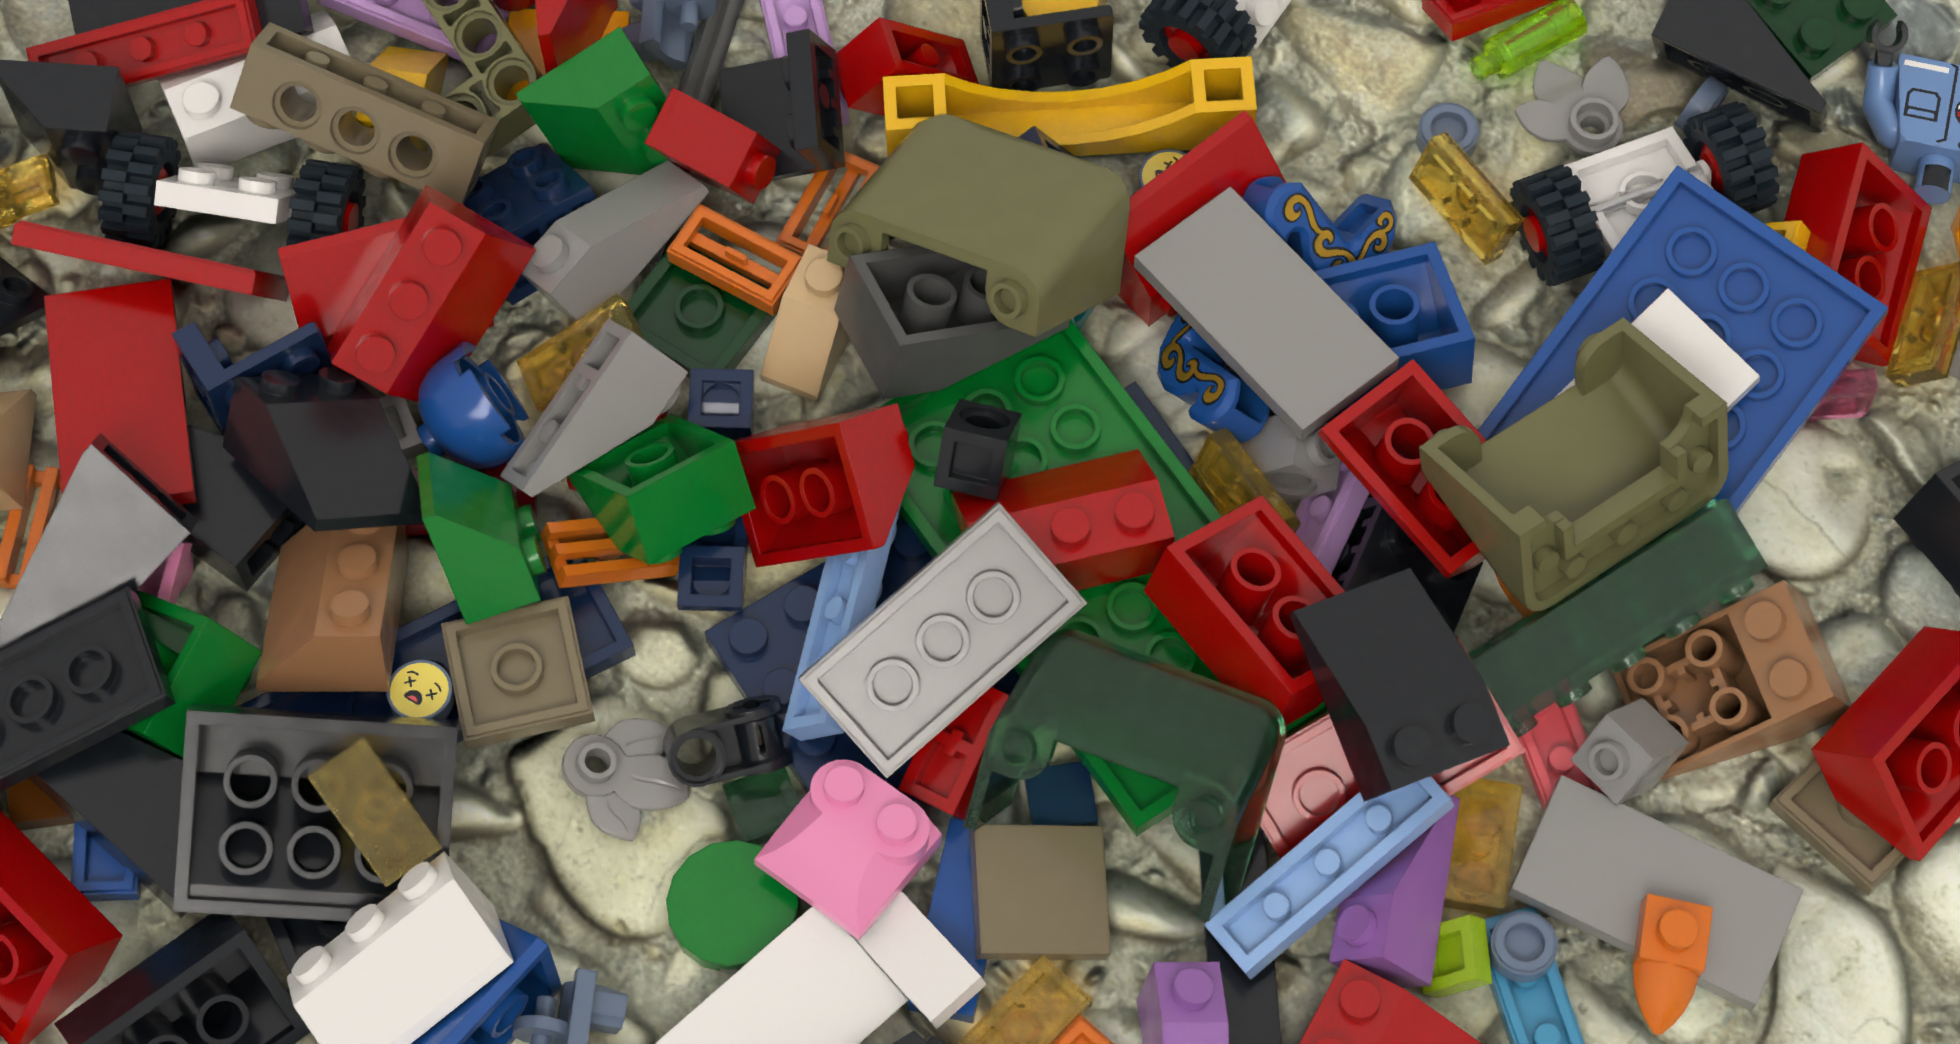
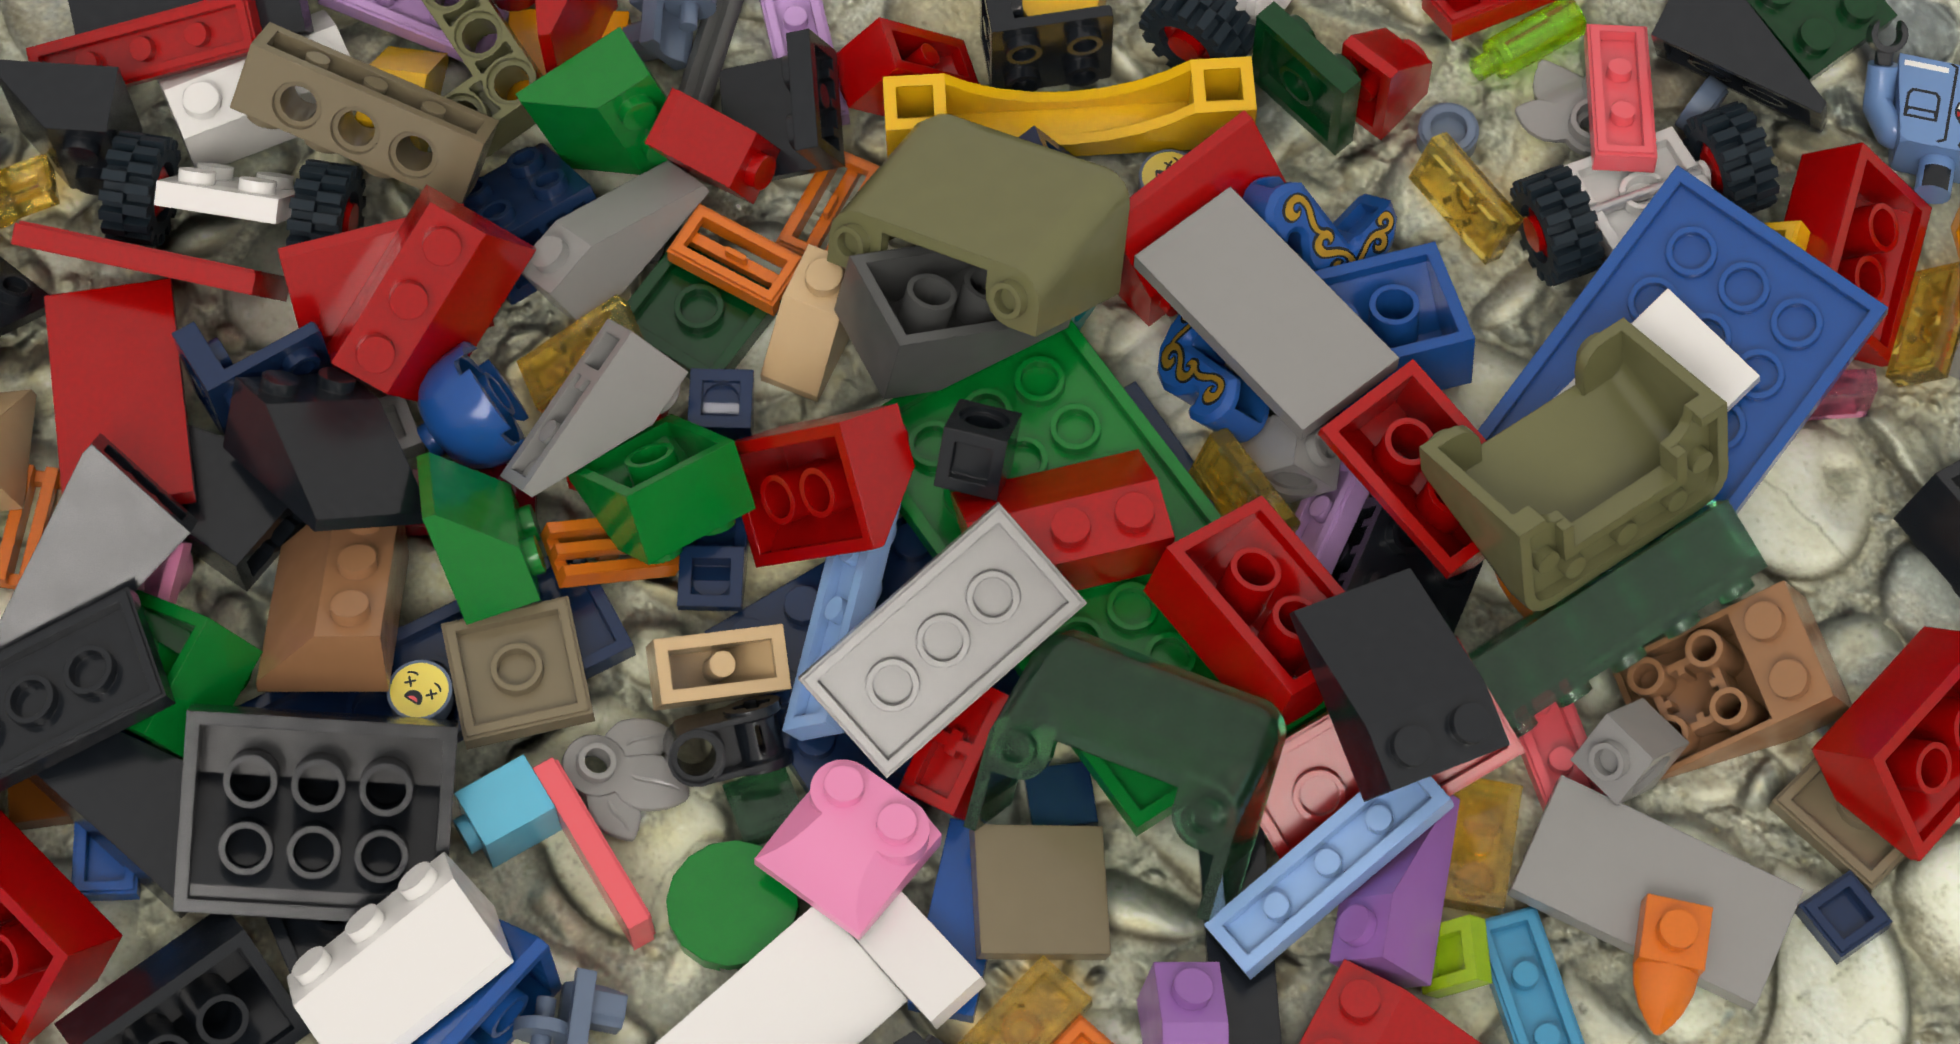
(374, 811): clear yellow plate -> none
(505, 812): none -> medium azure brick
(596, 855): none -> coral tile
(717, 666): none -> tan slope
(1305, 77): none -> dark green plate
(1392, 75): none -> red slope
(1523, 946): sand blue tile -> none
(1620, 98): none -> coral tile
(1843, 917): none -> dark blue tile

